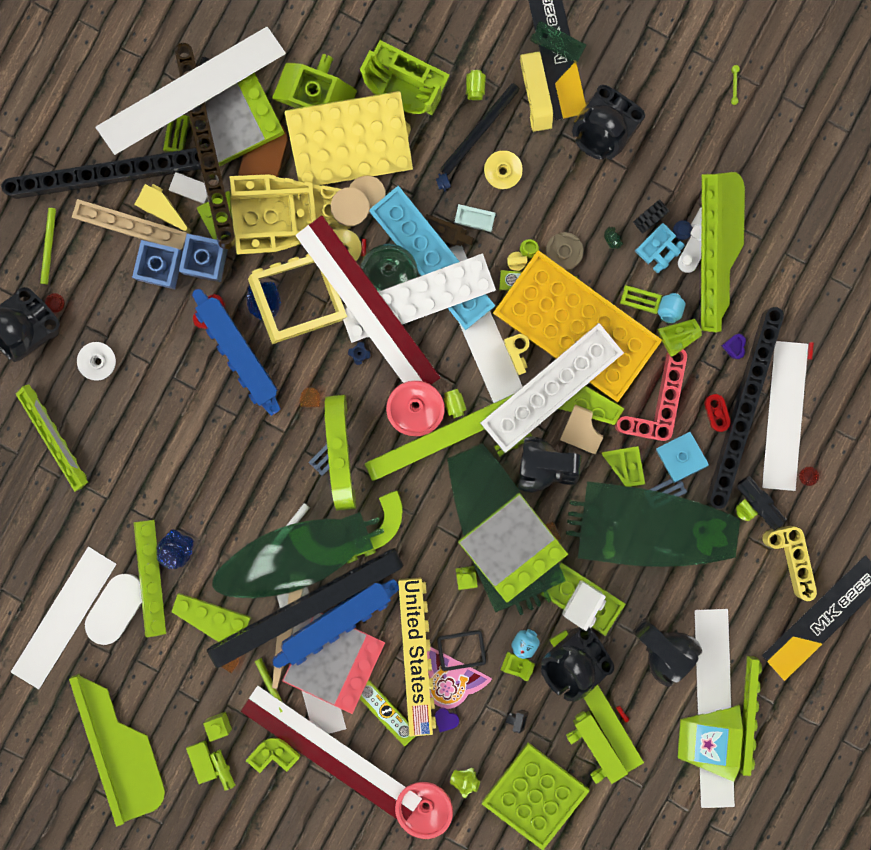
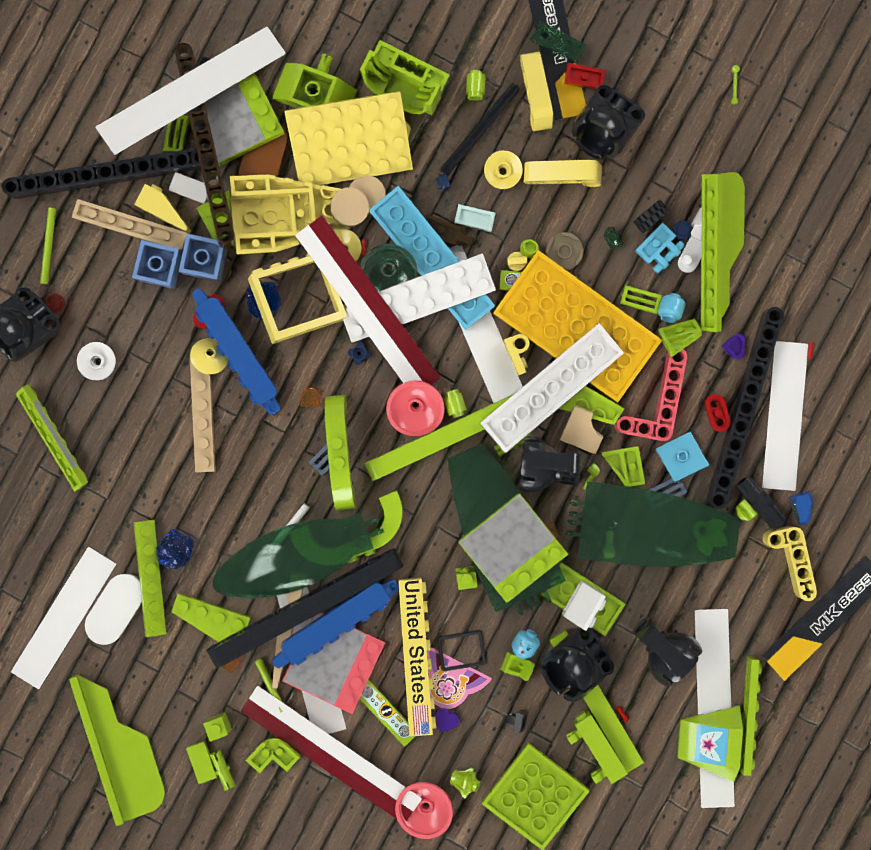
(202, 421): none -> tan plate
(205, 363): none -> light yellow dish
(563, 172): none -> light yellow beam
(584, 76): none -> red plate
(594, 471): none -> lime hand
(802, 507): none -> blue rock
(808, 476): clear red plate -> none

